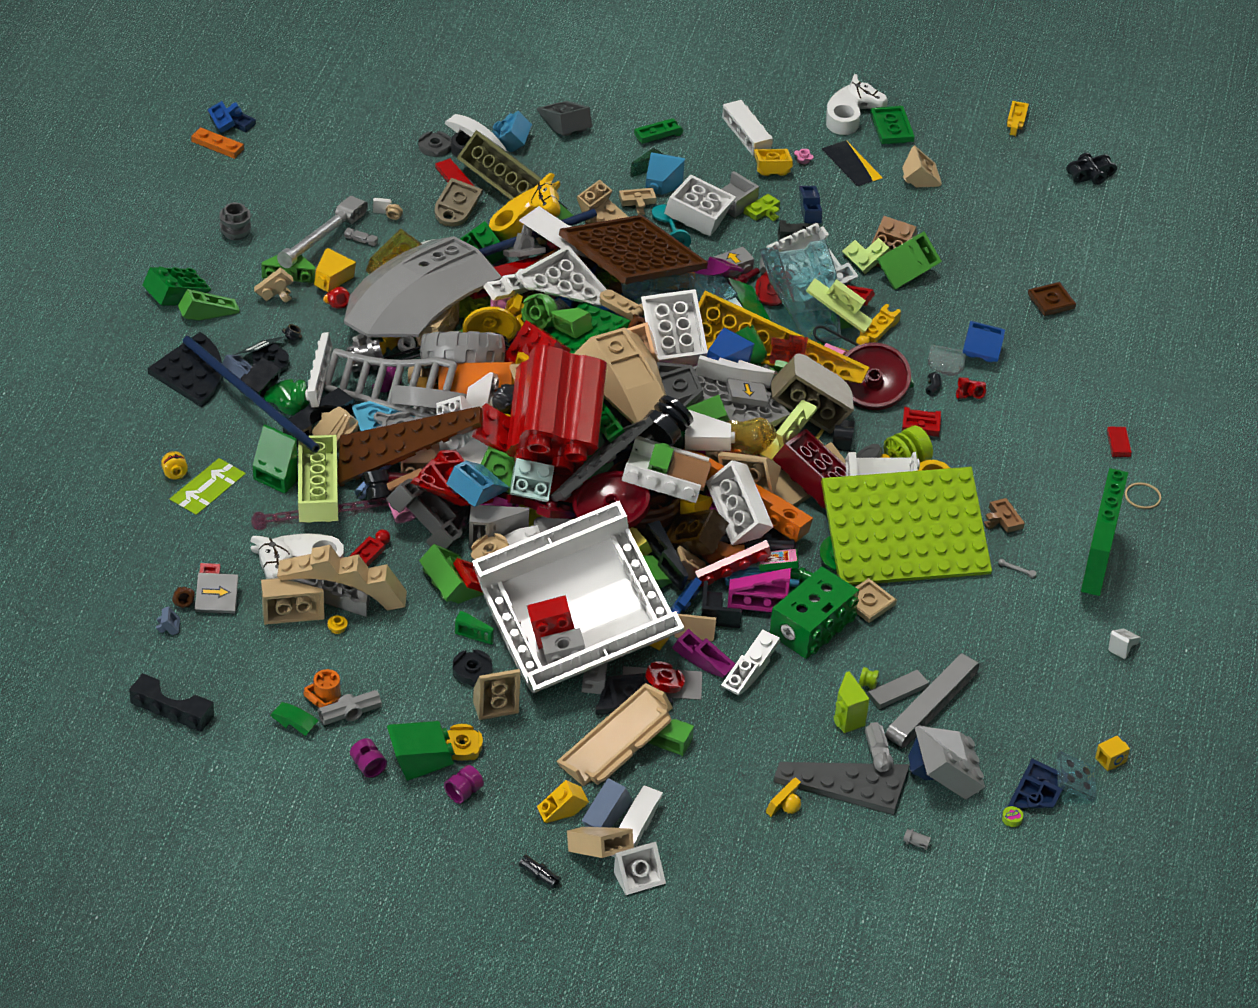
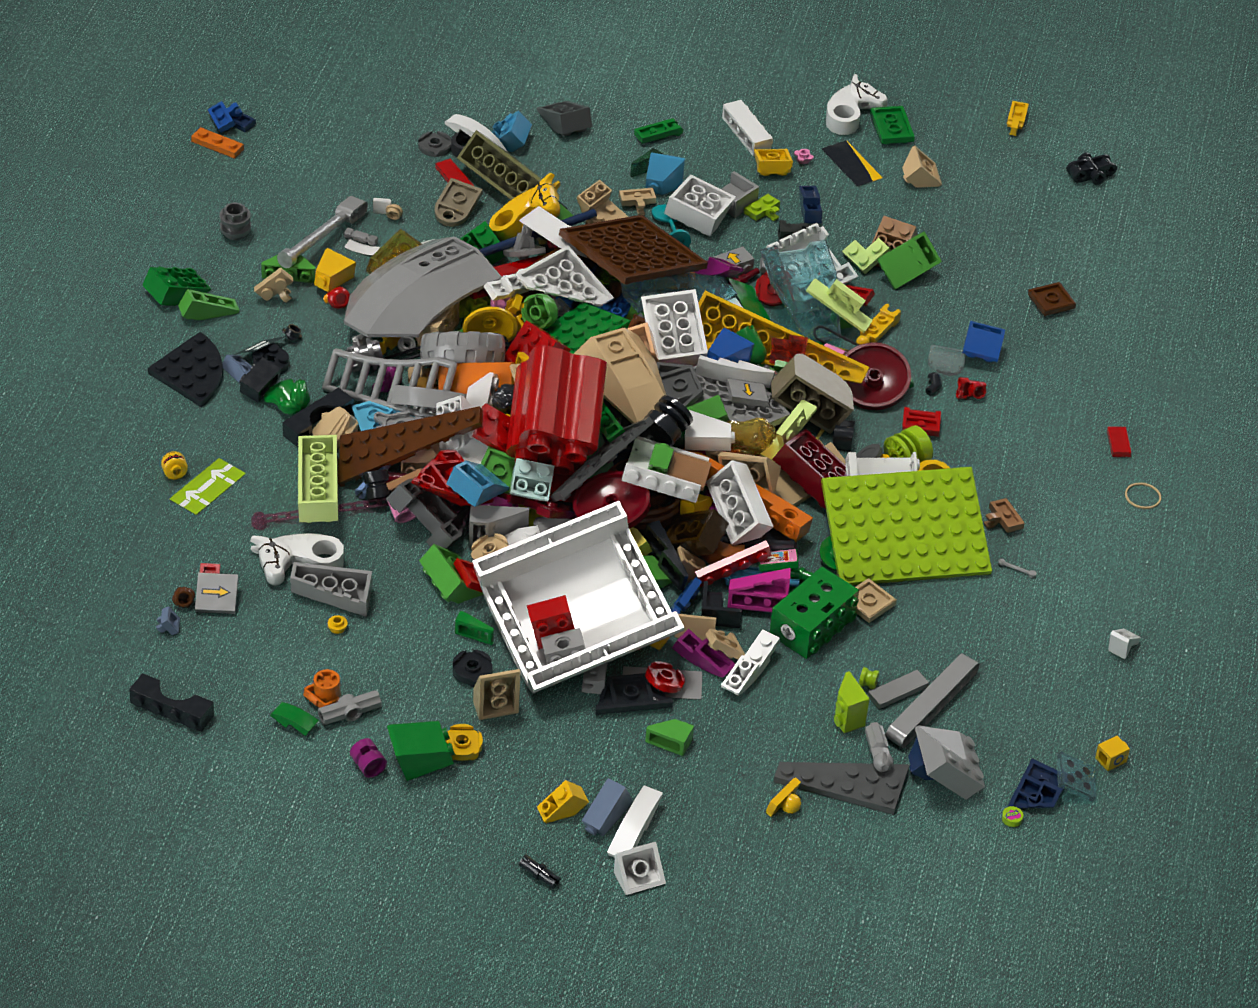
(251, 394): dark blue piece -> none
(276, 459): slope -> none
(291, 601): tan slope -> none
(320, 367): white plate -> none
(351, 571): tan arch -> none
(361, 248): none -> white sticker
(371, 547): red plate -> none
(462, 785): magenta wheel -> none
(572, 321): bright green slope -> none
(599, 840): tan slope -> none
(618, 736): tan slope -> none
(620, 304): tan plate -> none
(727, 644): none -> tan wing
(916, 839): light grey pin -> none
(1104, 532): green panel -> none

